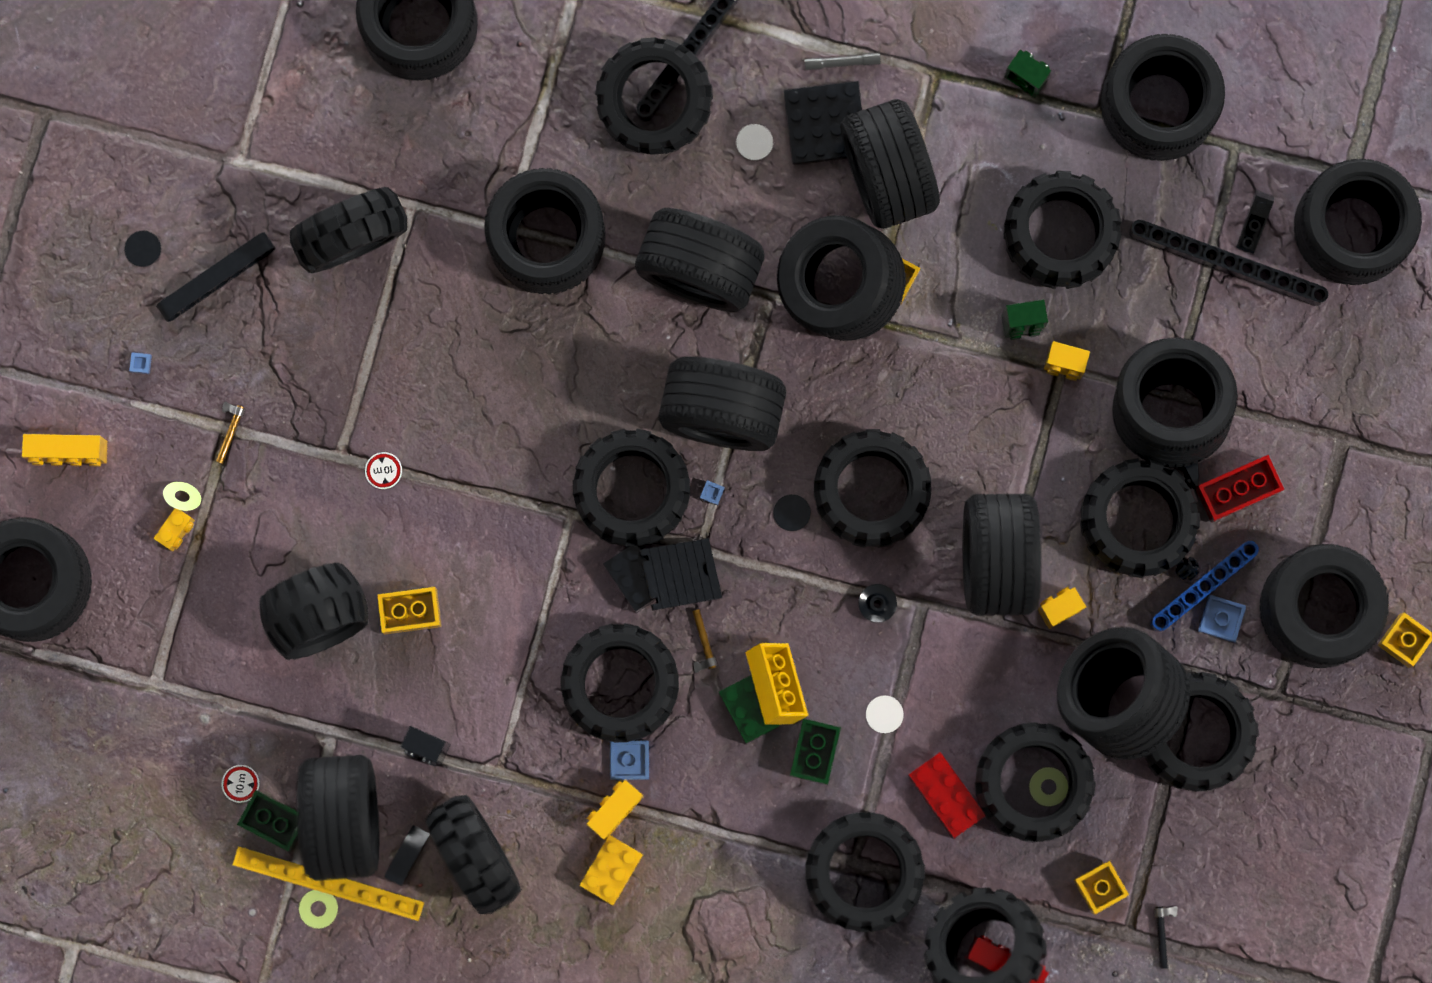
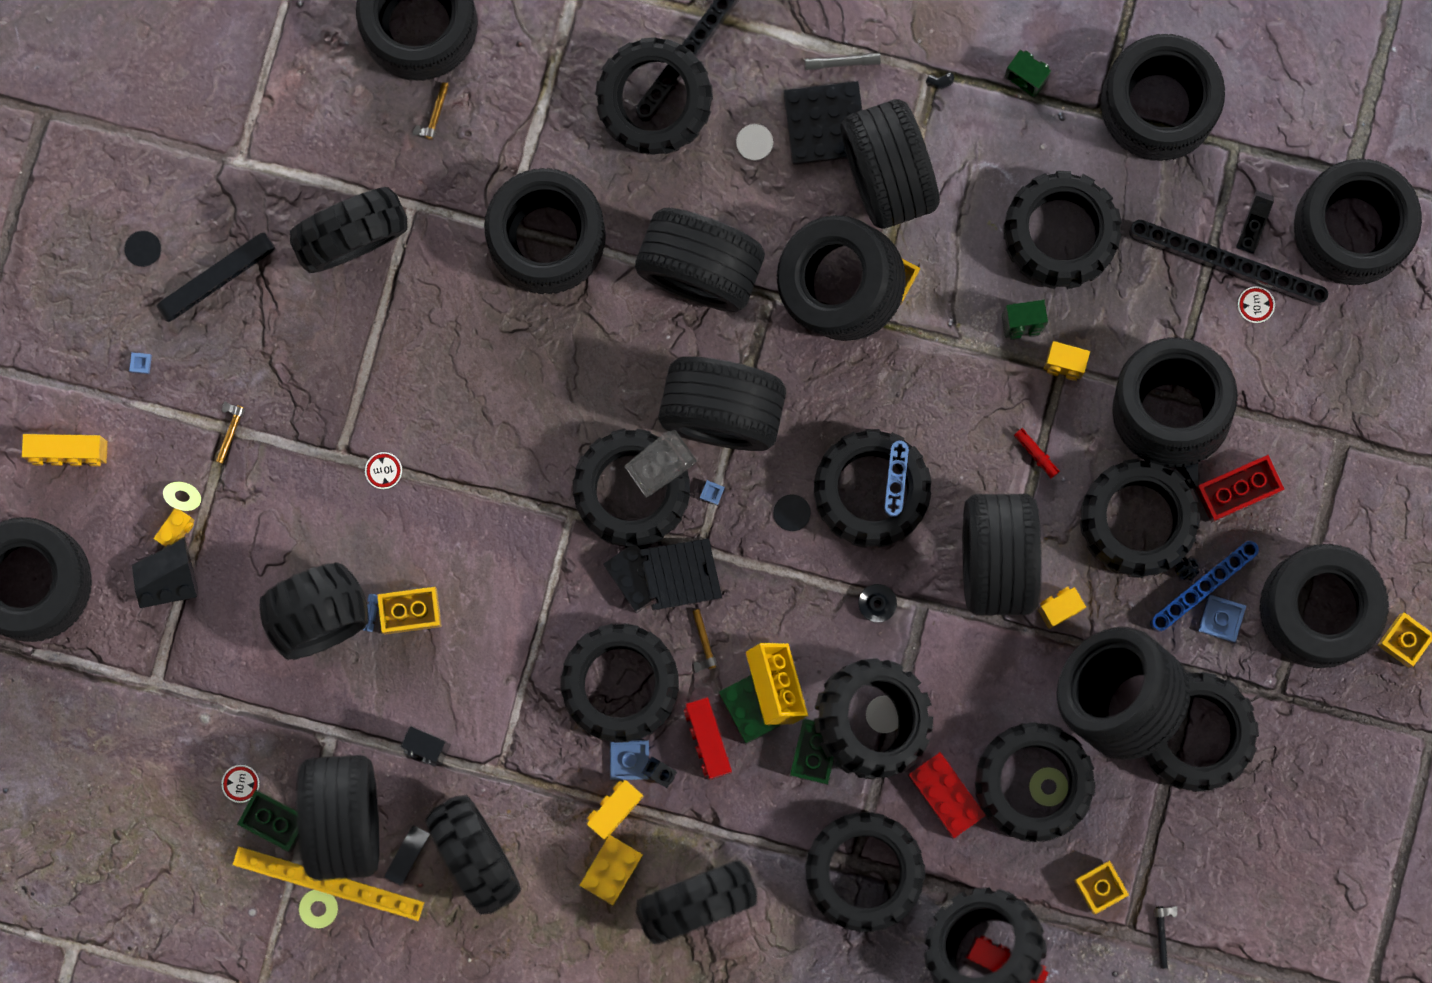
(165, 576): none -> black wedge
(372, 611): none -> medium blue axle
(429, 133): none -> pearl gold piece
(653, 770): none -> black brick
(660, 463): none -> clear slope
(696, 902): none -> black tyre
(708, 739): none -> red brick
(896, 478): none -> medium blue beam
(911, 711): none -> black tyre
(941, 82): none -> black arm
(1039, 456): none -> red pin
(1256, 304): none -> sticker

